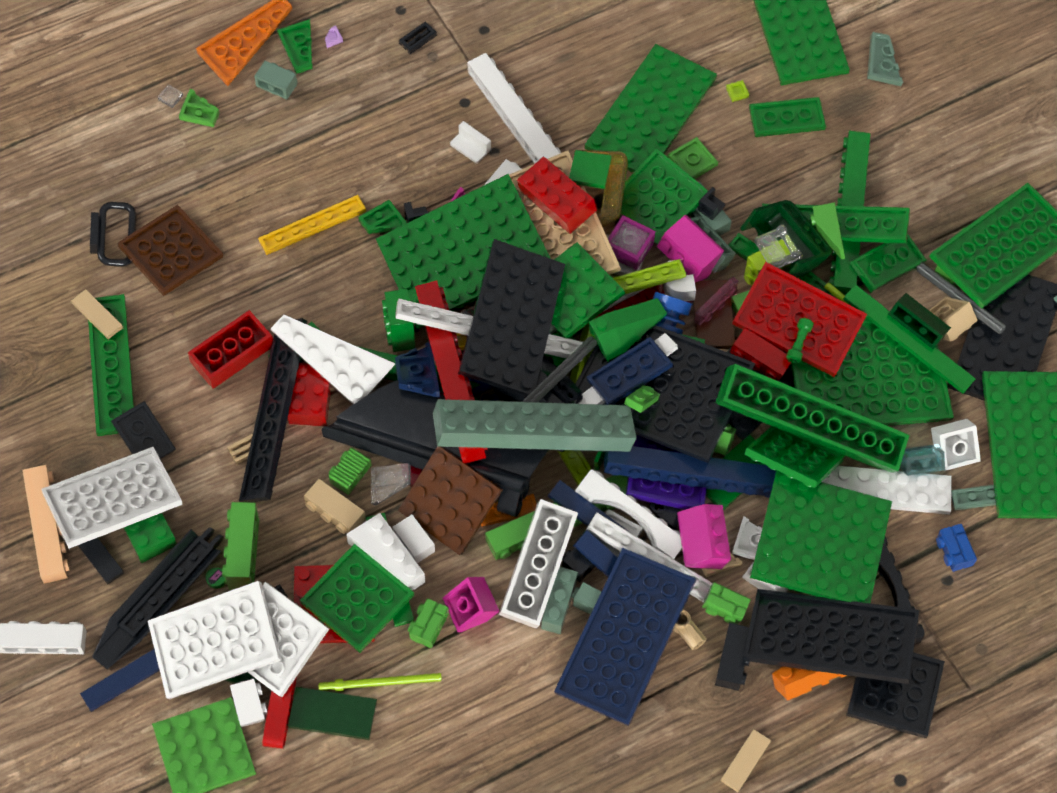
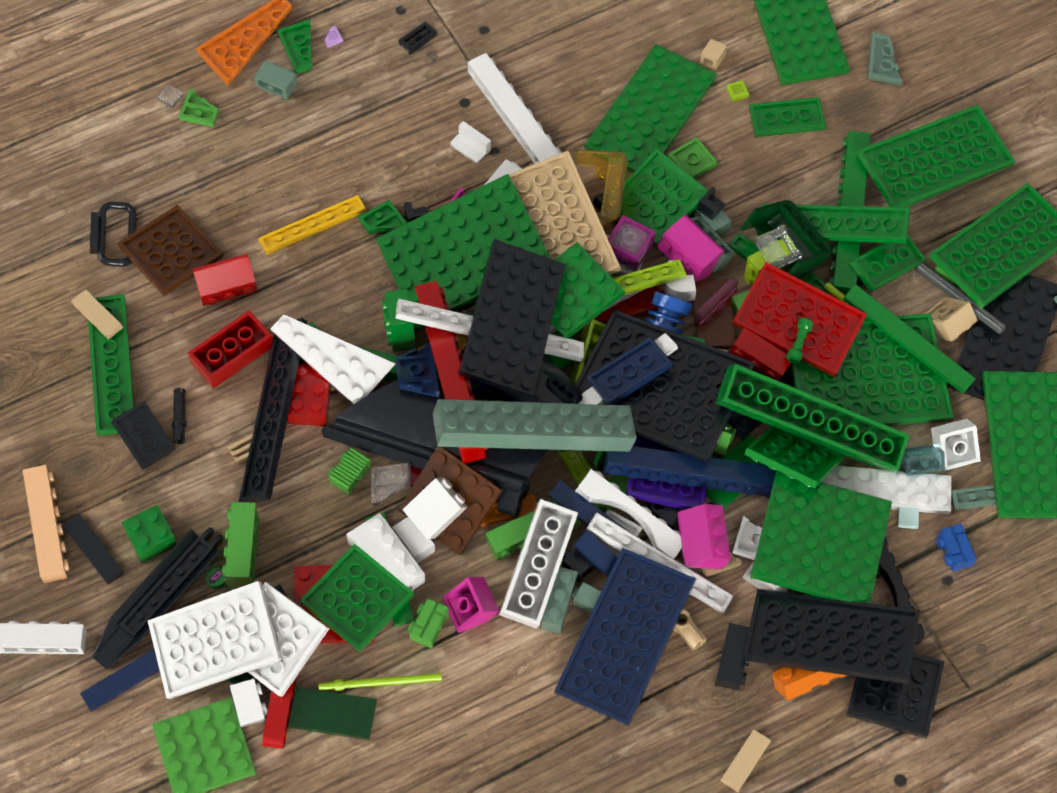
(111, 497): white plate -> none
(179, 423): none -> black pin
(225, 280): none -> slope
(334, 507): tan brick -> none
(435, 507): none -> white brick
(556, 195): red brick -> none
(561, 371): dark grey axle -> none
(590, 169): green tile -> none
(622, 328): green wedge -> none
(642, 398): bright green plate -> none
(713, 54): none -> tan brick
(725, 603): bright green brick -> none
(828, 226): bright green slope -> none
(908, 517): none -> light aqua tile
(919, 320): dark green brick -> none
(935, 157): none -> green plate

